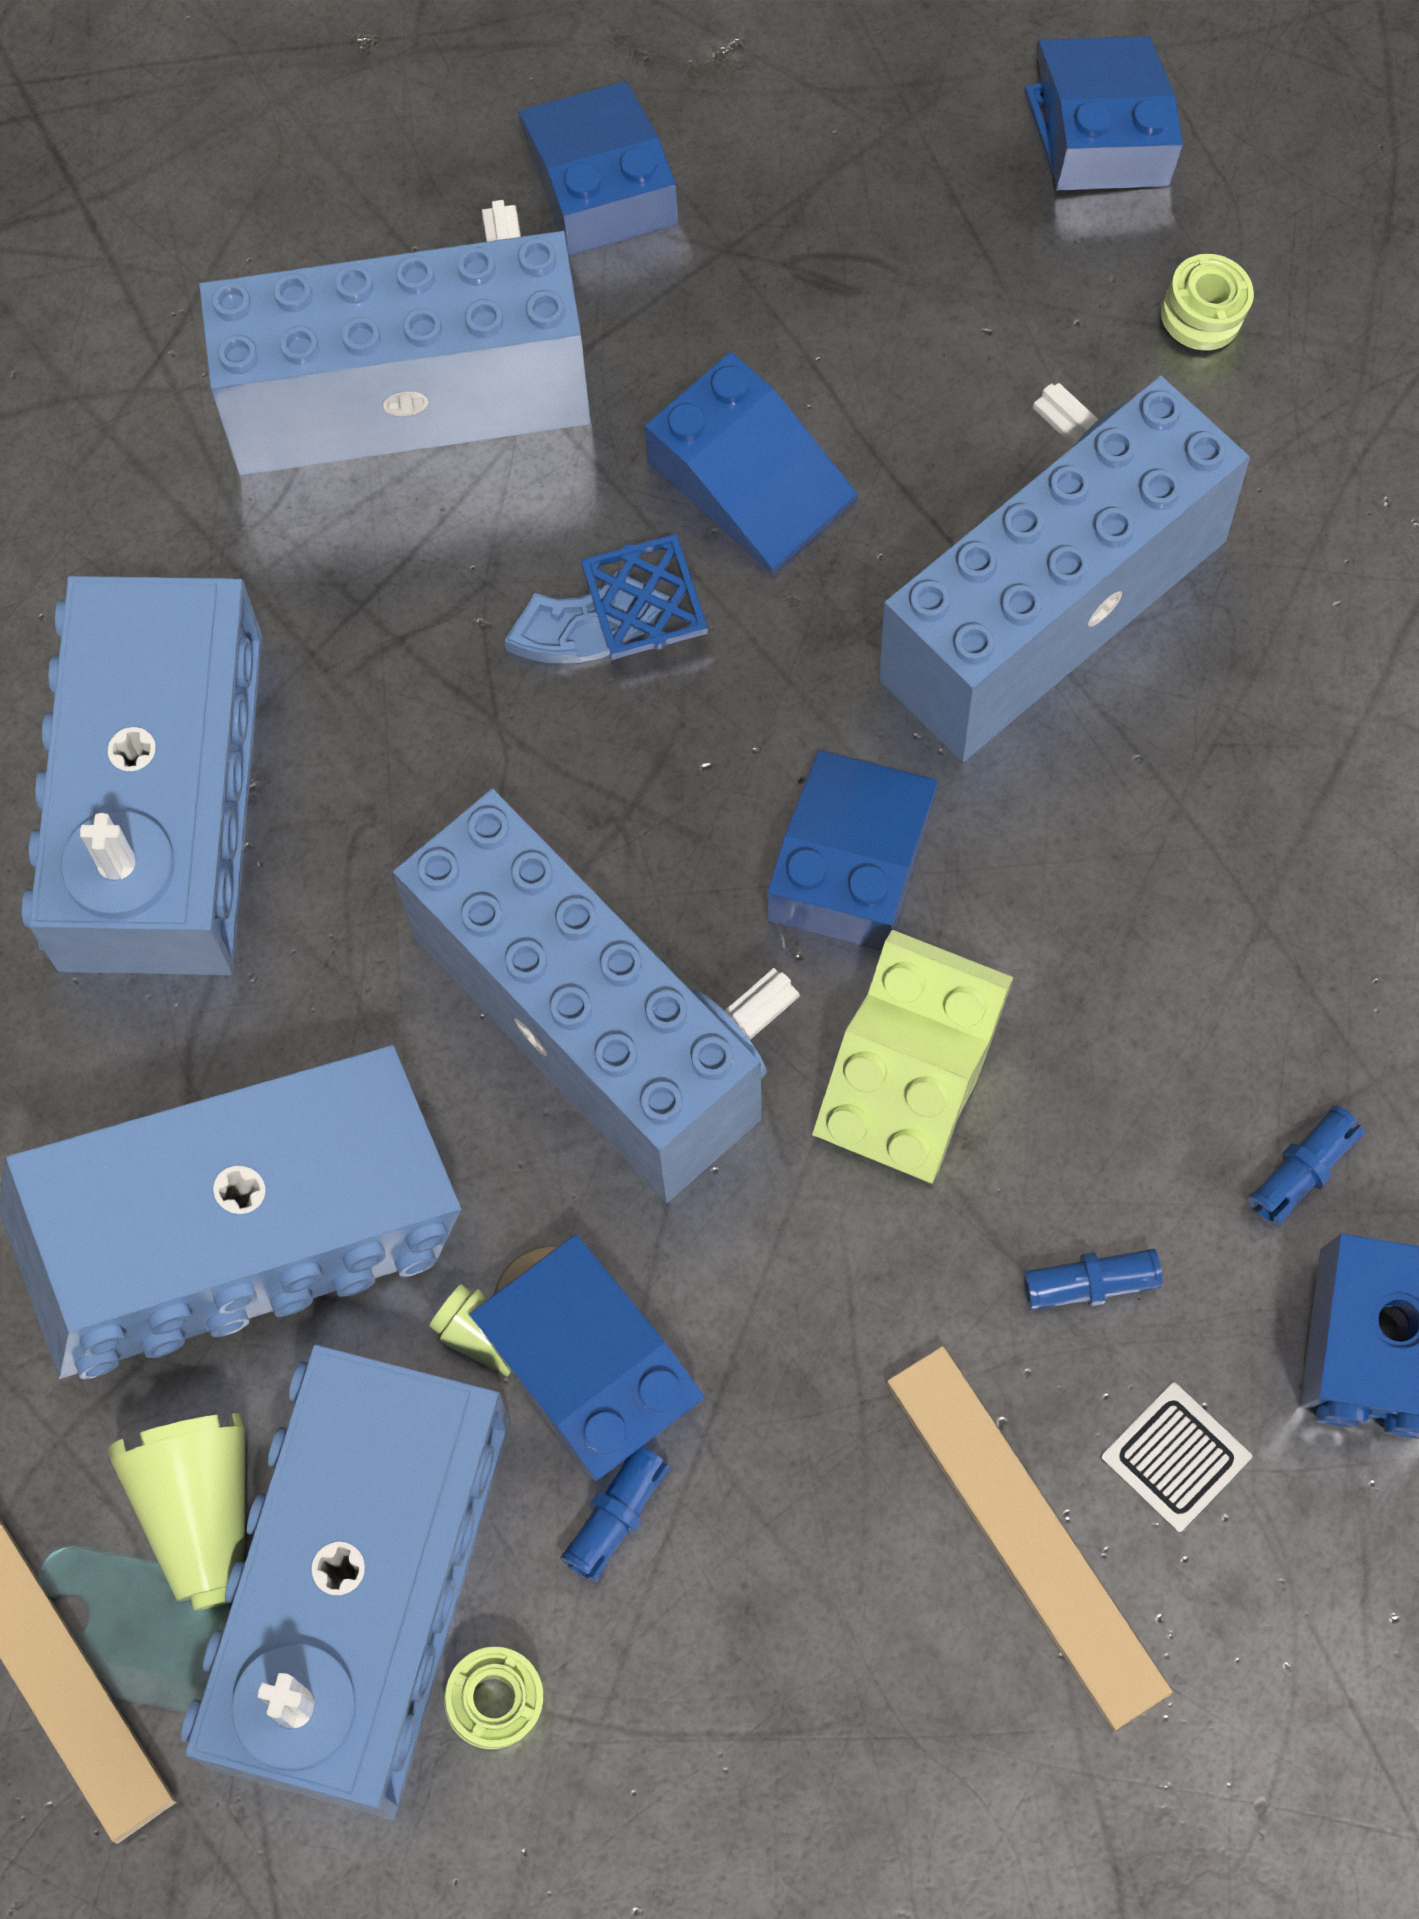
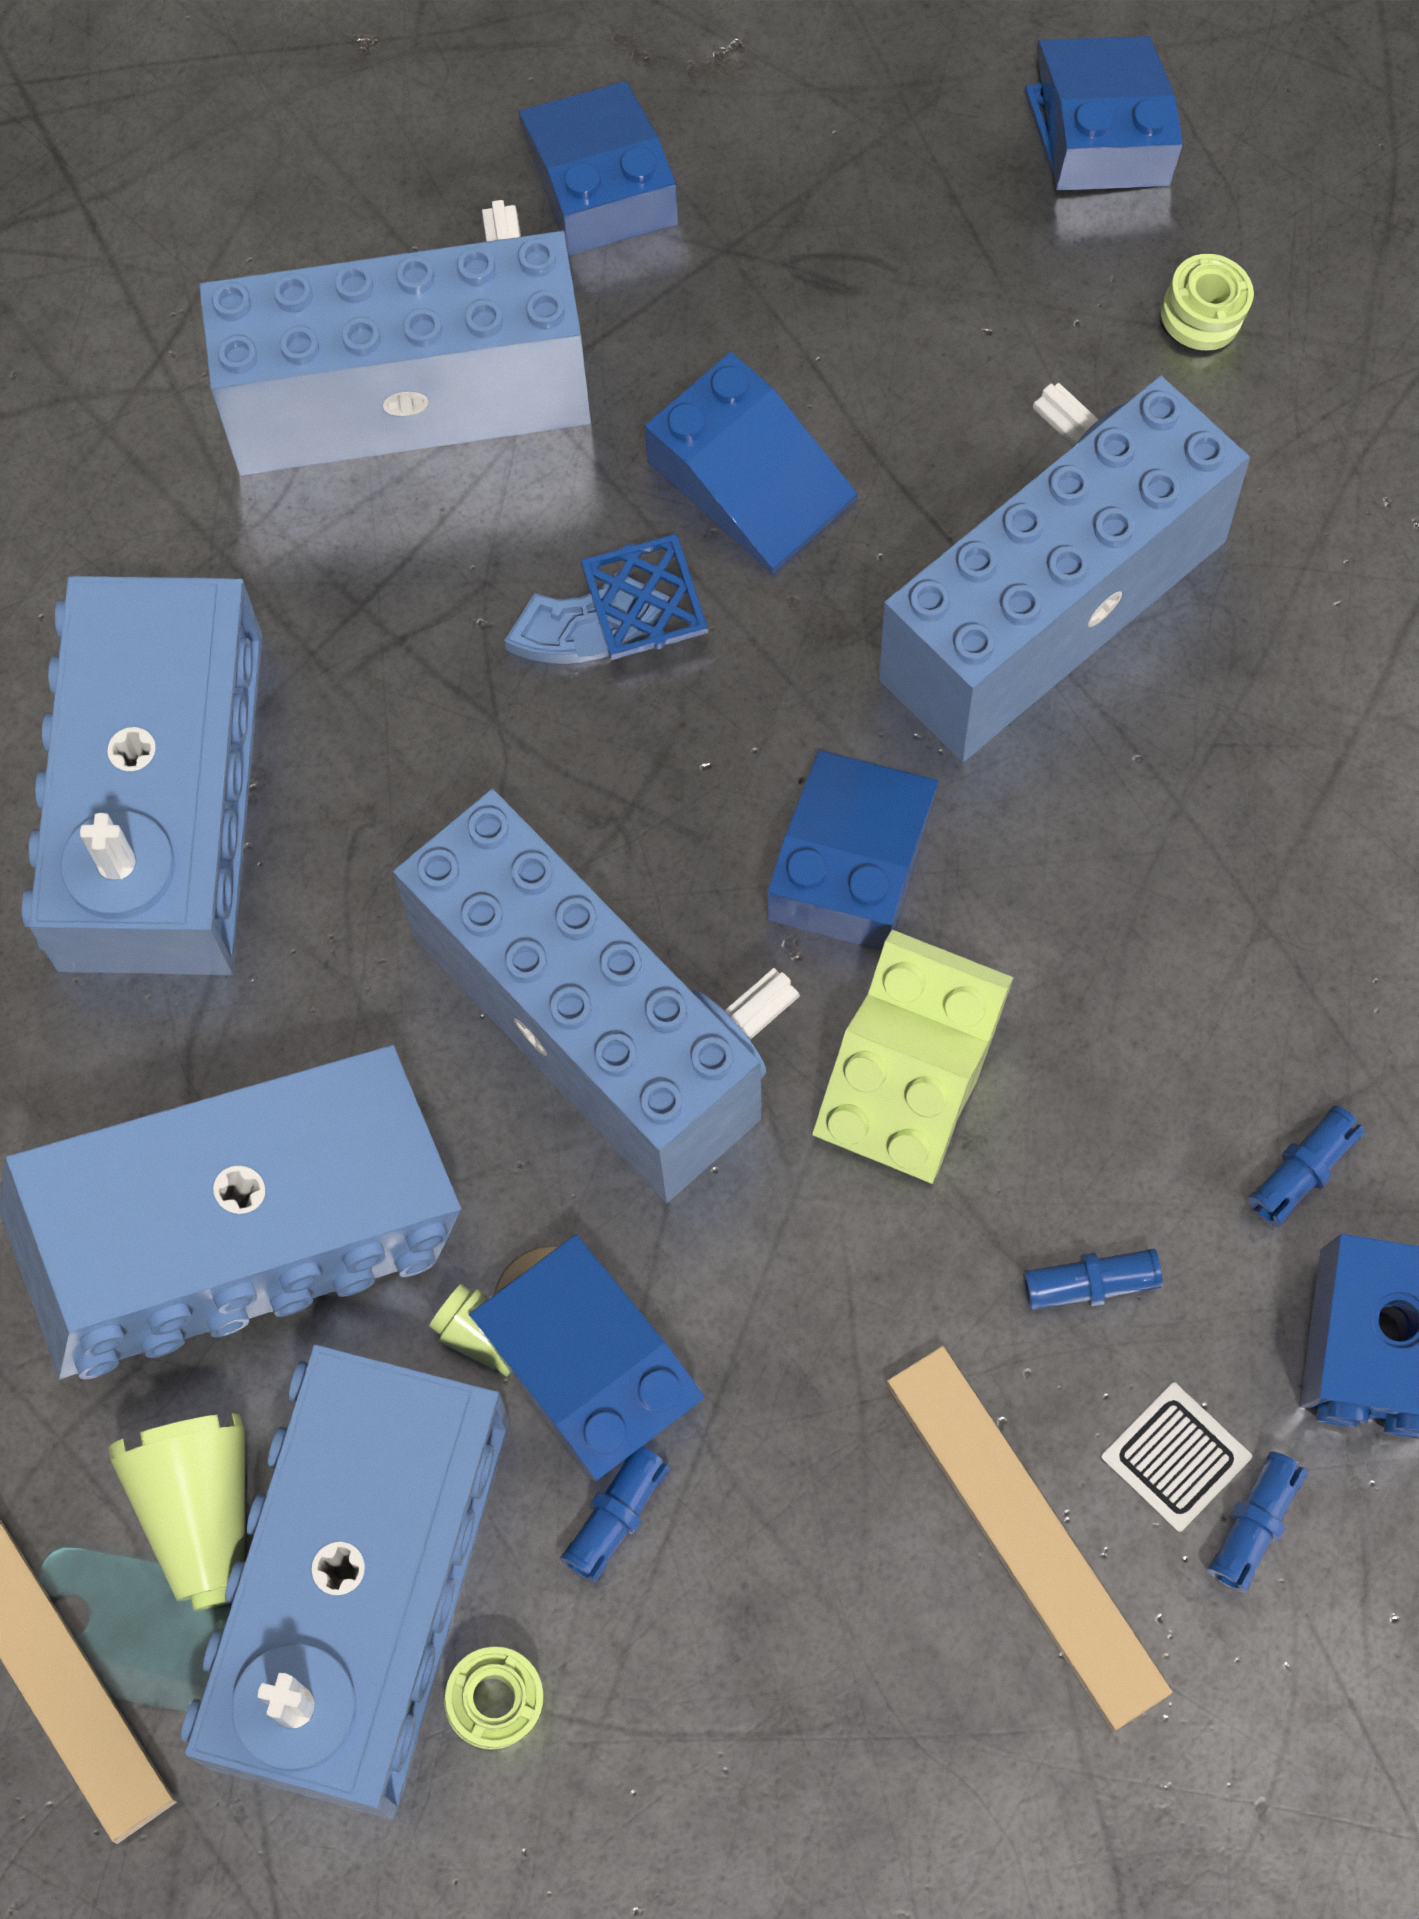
(1257, 1521): none -> blue pin

